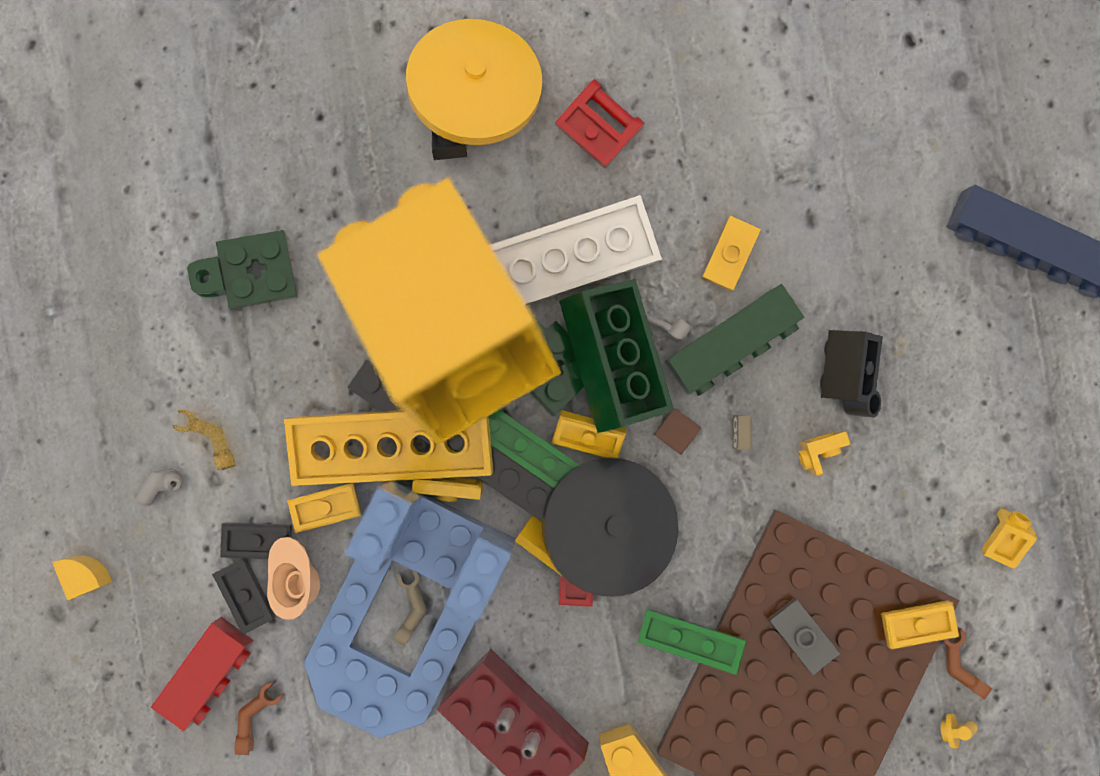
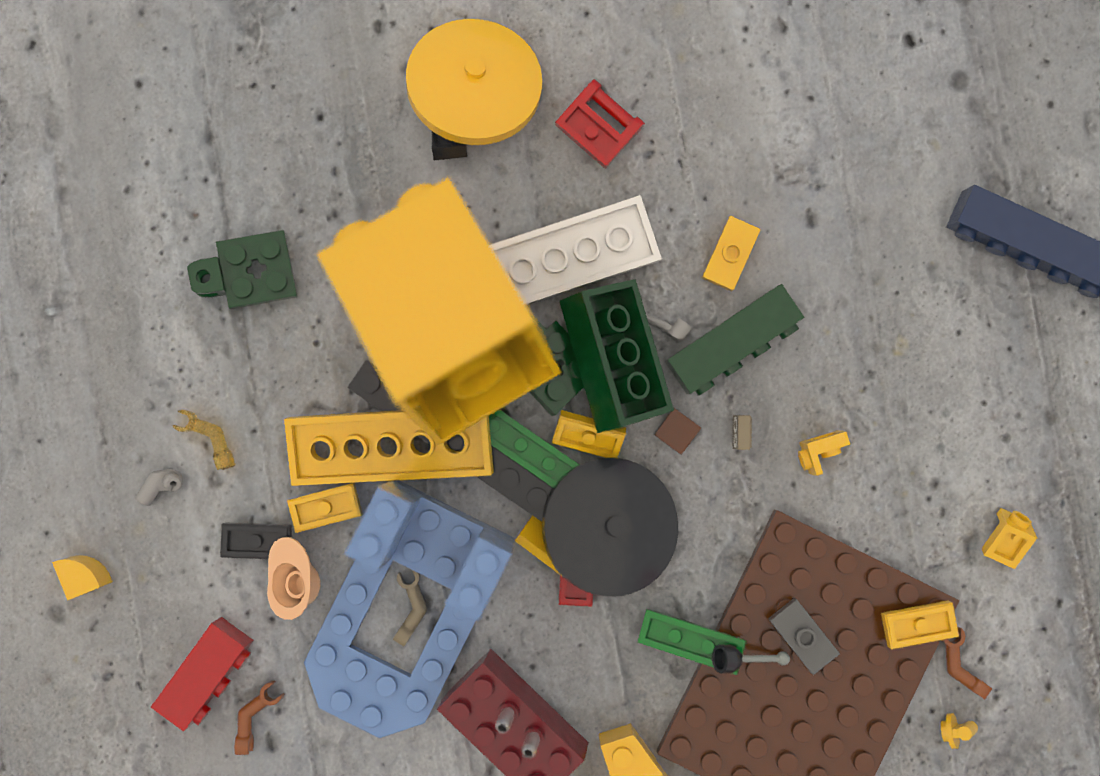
(244, 595): black plate -> none
(449, 488): yellow plate -> none
(729, 659): none -> black hinge
(852, 371): black hinge -> none

